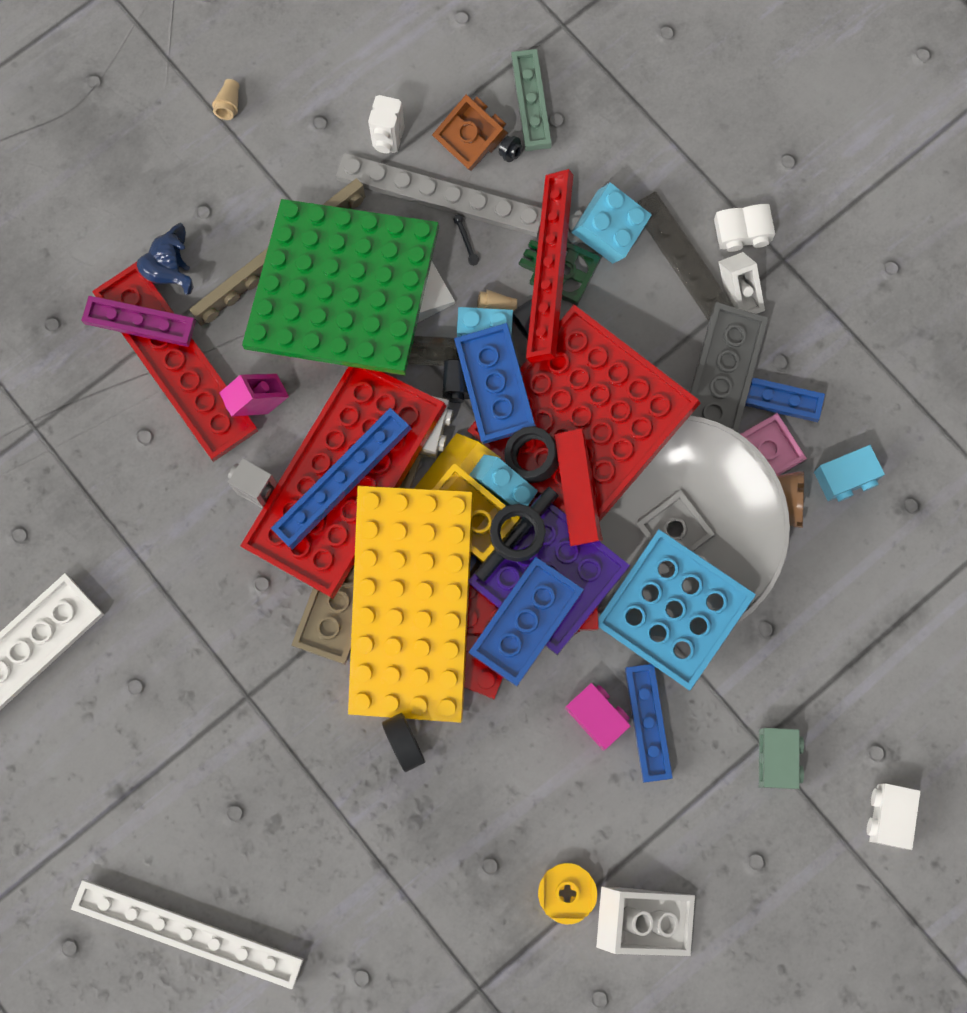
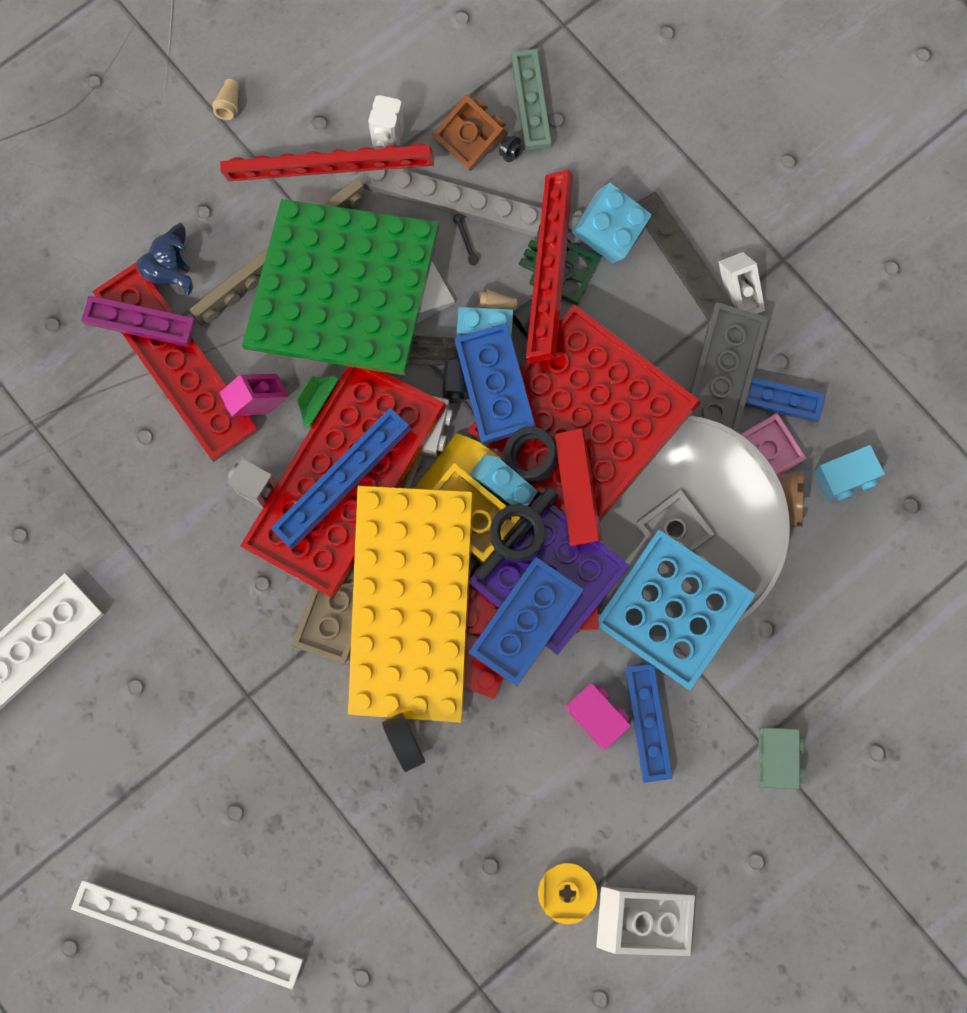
(314, 397): none -> green slope
(327, 163): none -> red plate
(744, 227): white brick -> none
(893, 816): white brick -> none

